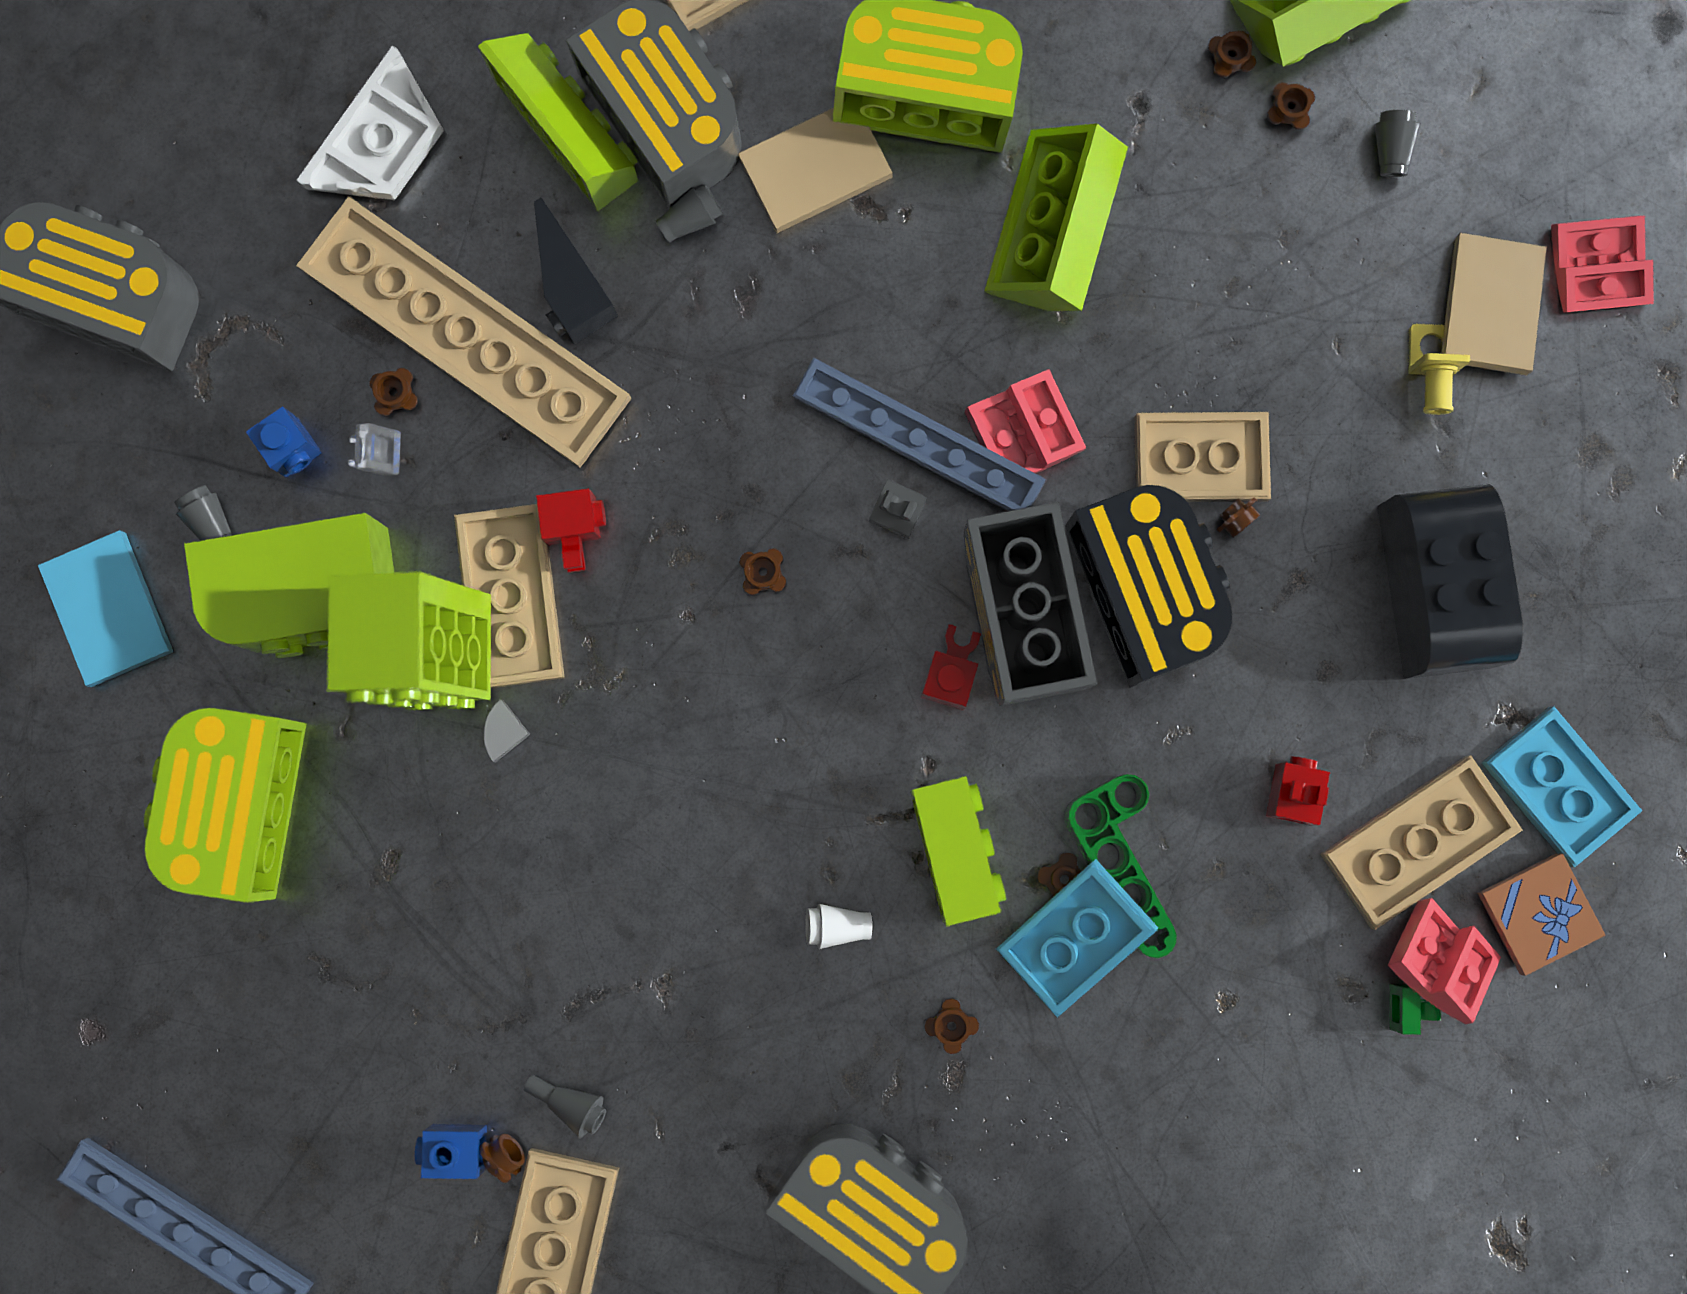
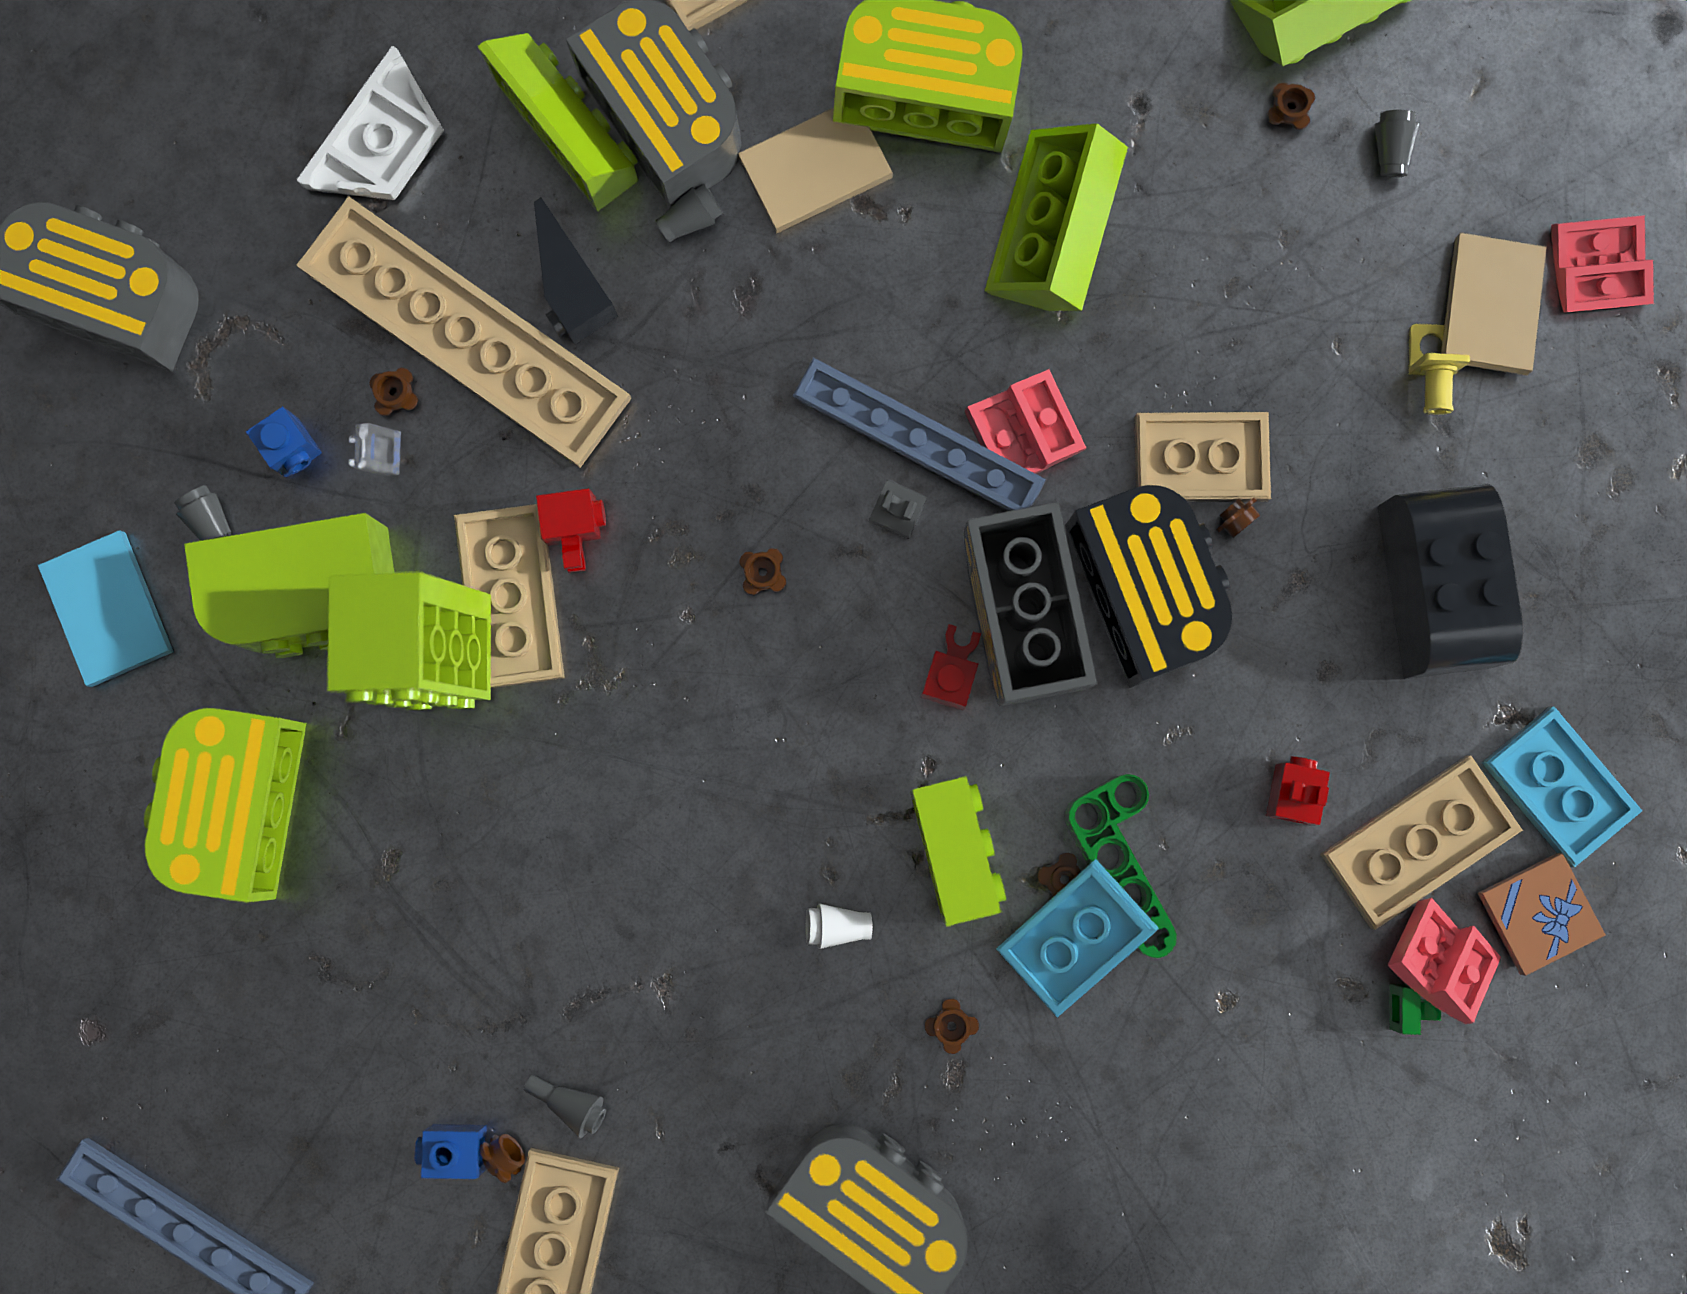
(502, 731): light grey tile -> none
(1232, 41): reddish brown plate -> none

